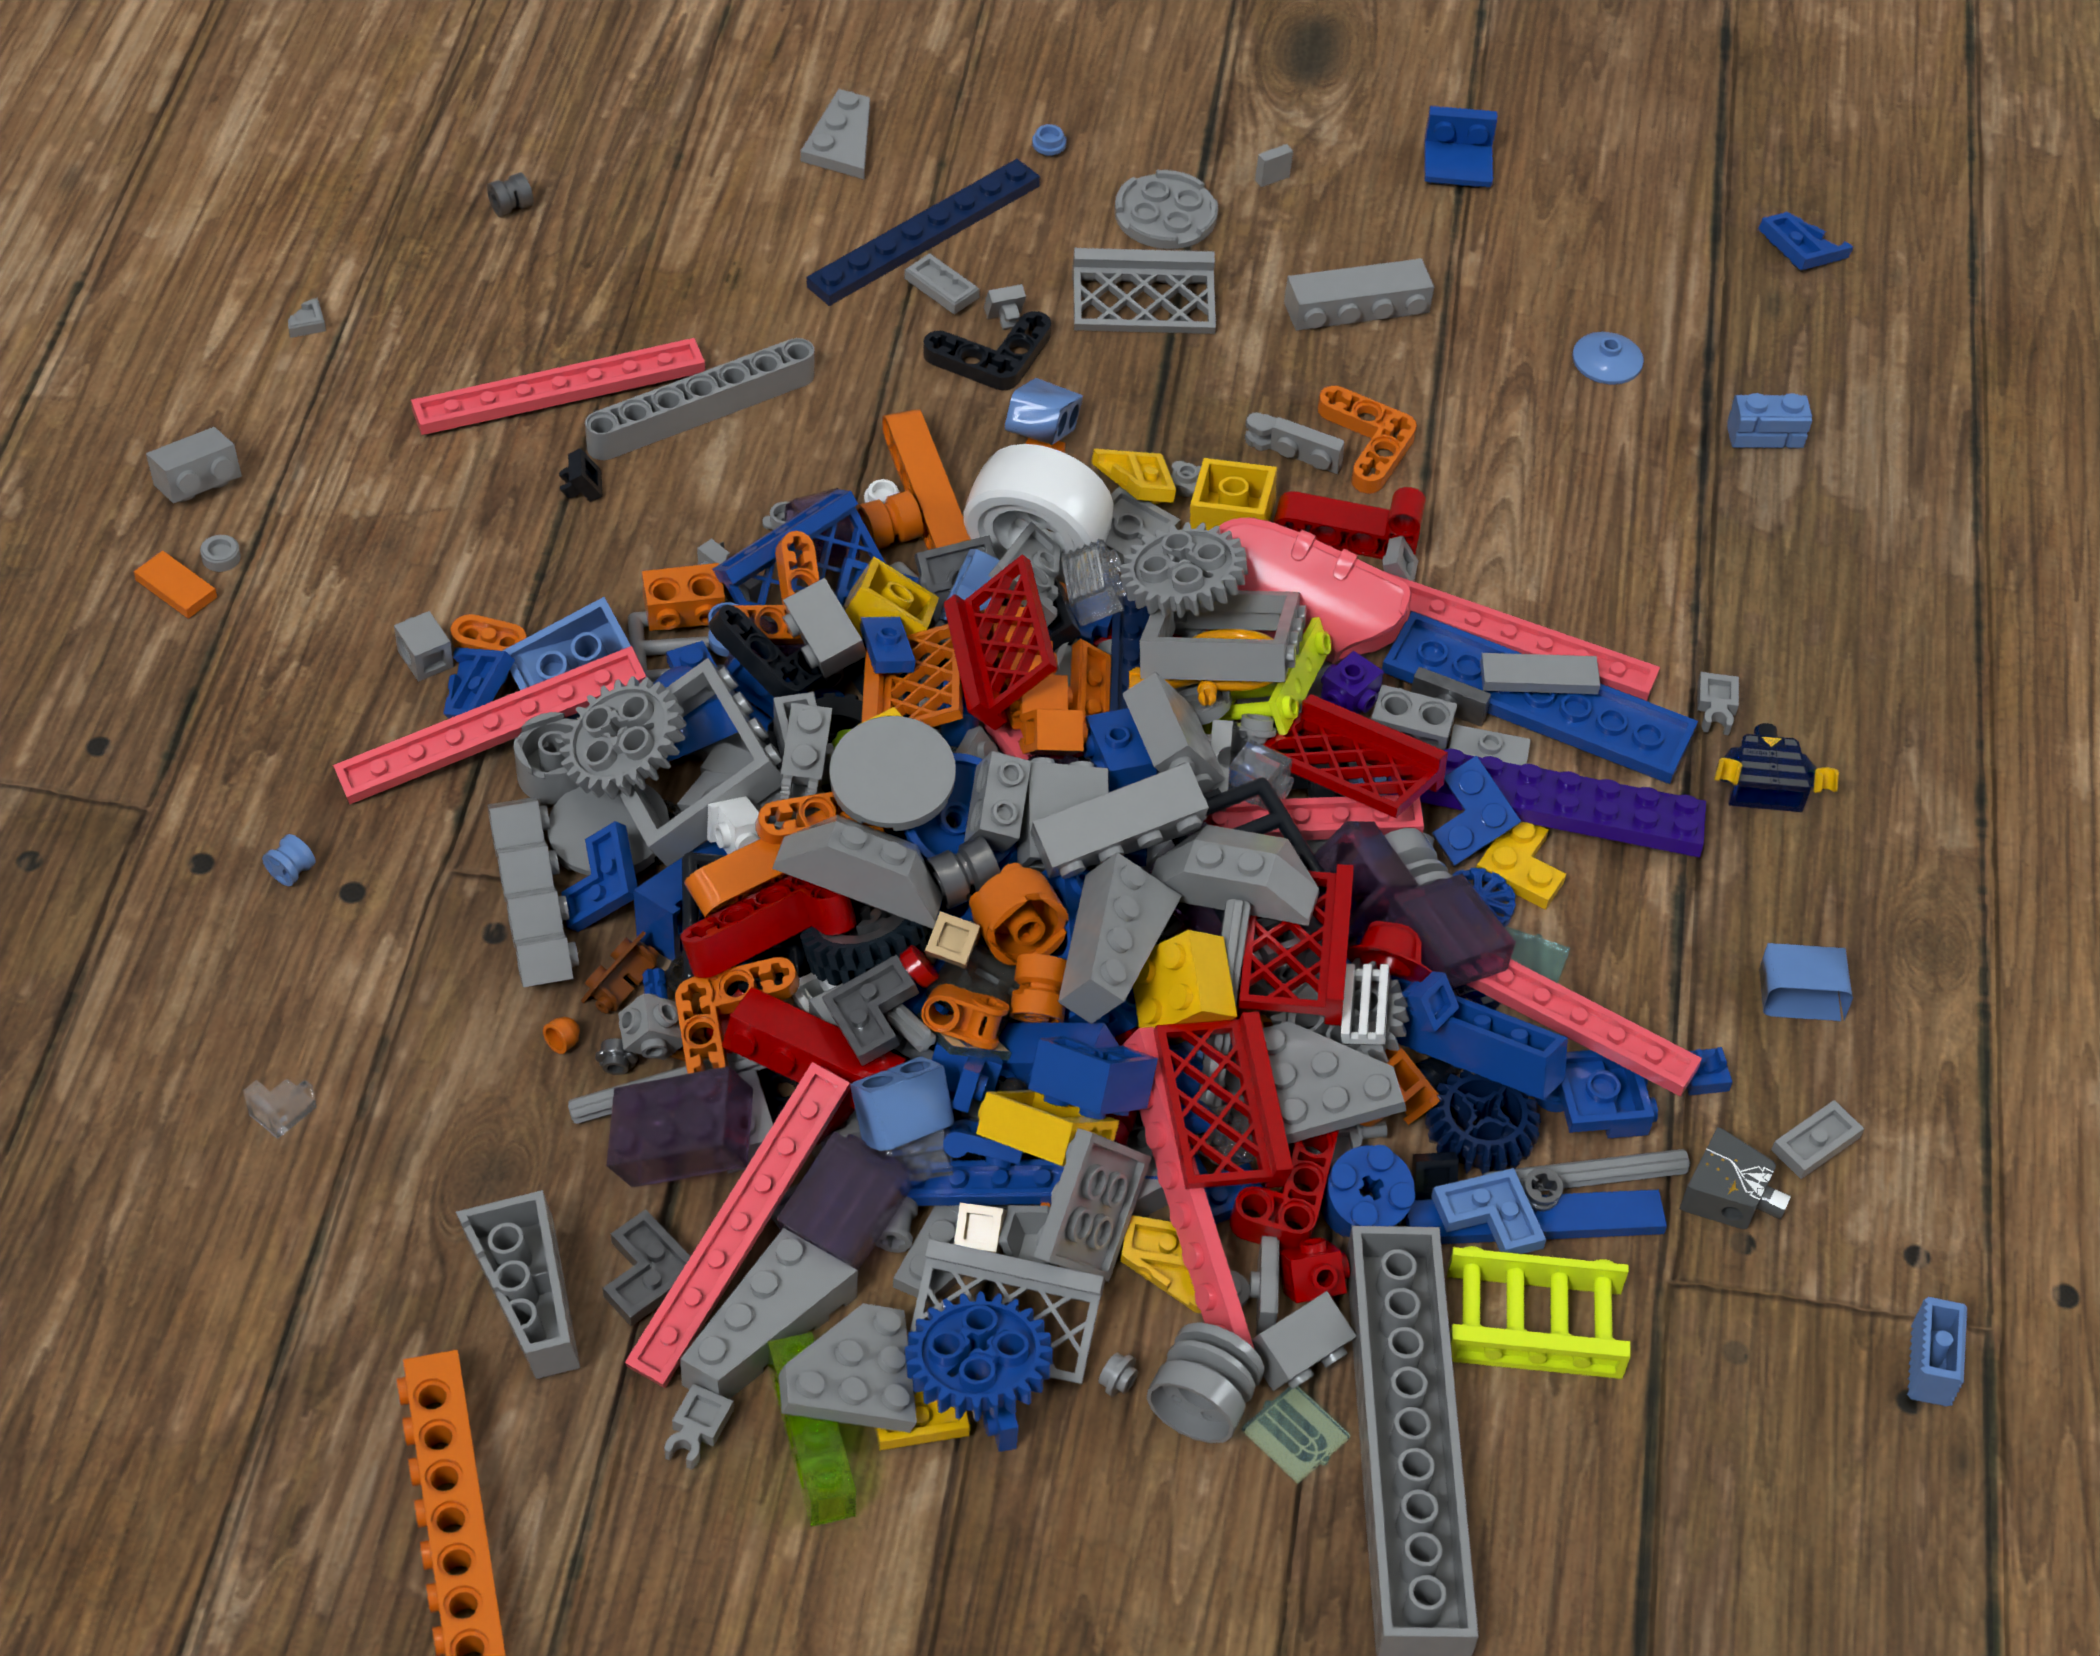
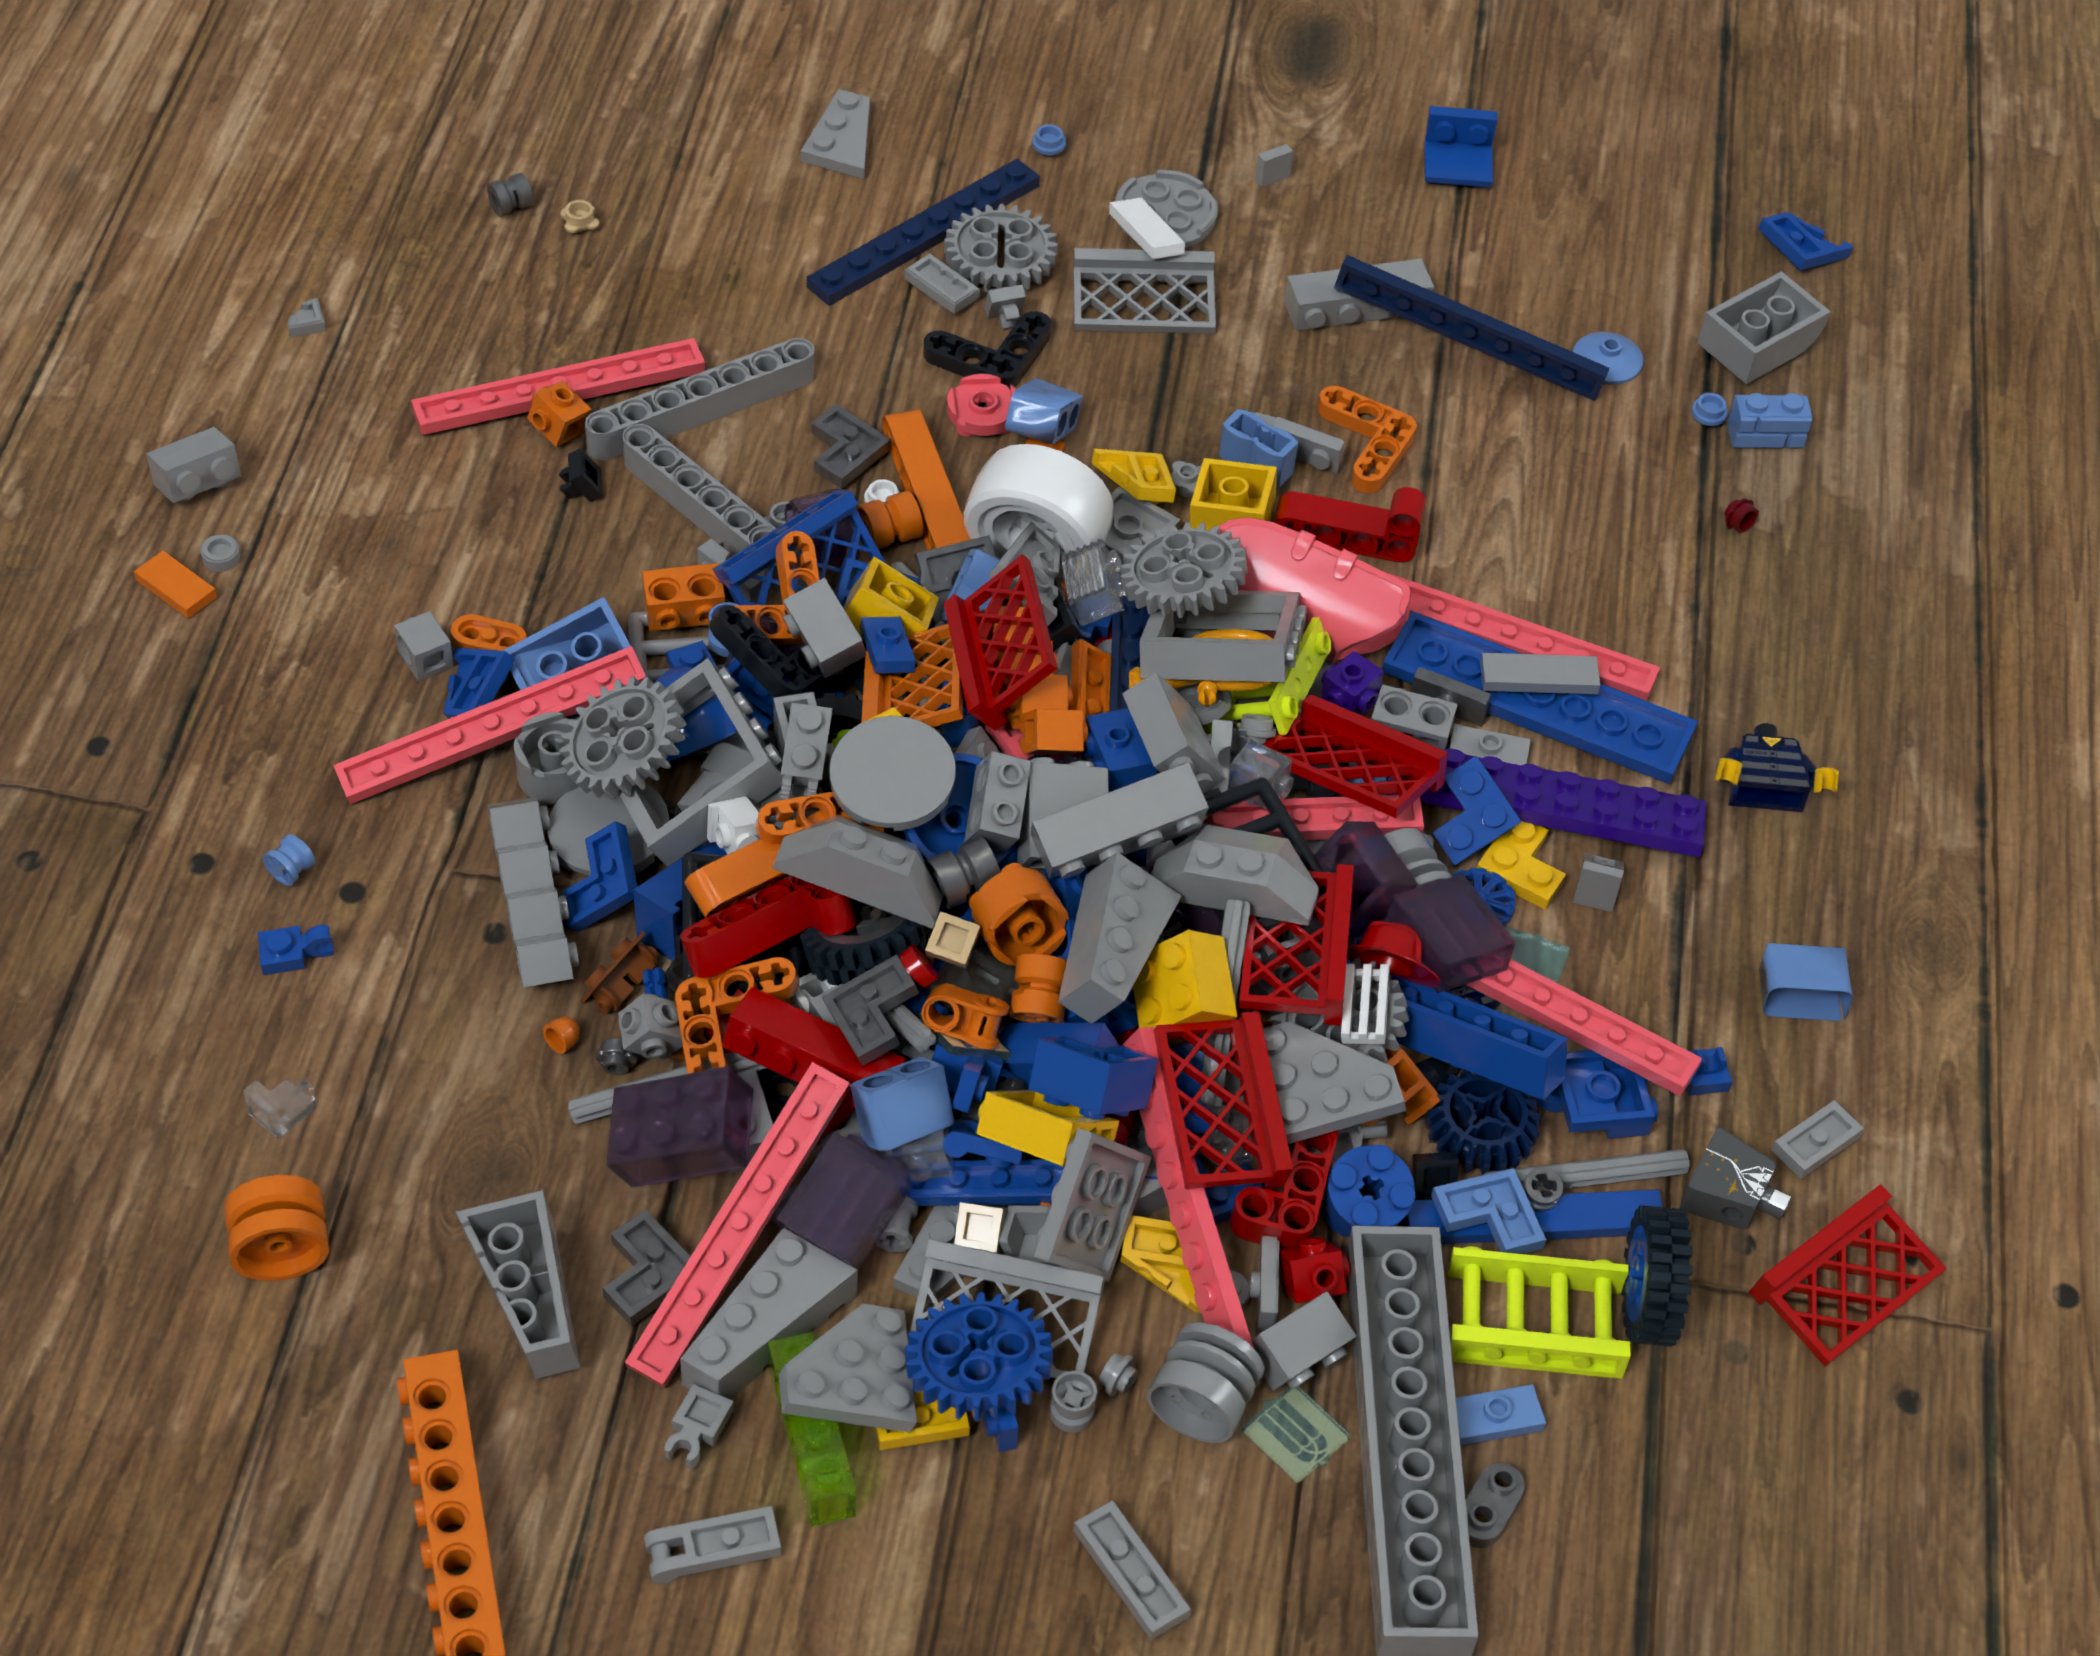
(276, 1228): none -> orange wheel
(287, 947): none -> blue plate
(558, 413): none -> orange brick
(579, 216): none -> tan plate
(694, 492): none -> light grey beam
(712, 1544): none -> light grey plate
(852, 445): none -> flat silver plate
(964, 405): none -> coral plate
(1028, 247): none -> light grey gear
(1076, 1391): none -> light grey wheel
(1132, 1570): none -> light grey plate
(1147, 228): none -> white tile
(1250, 440): none -> medium blue brick
(1400, 559): light grey plate -> none
(1431, 1000): blue tile -> none
(1471, 327): none -> dark blue plate
(1493, 1502): none -> flat silver plate
(1499, 1414): none -> medium blue plate
(1598, 882): none -> light grey slope
(1657, 1275): none -> black wheel
(1710, 409): none -> medium blue plate
(1718, 699): light grey plate -> none
(1741, 515): none -> dark red plate
(1763, 327): none -> light grey brick
(1817, 1254): none -> red fence
(1937, 1351): medium blue brick -> none

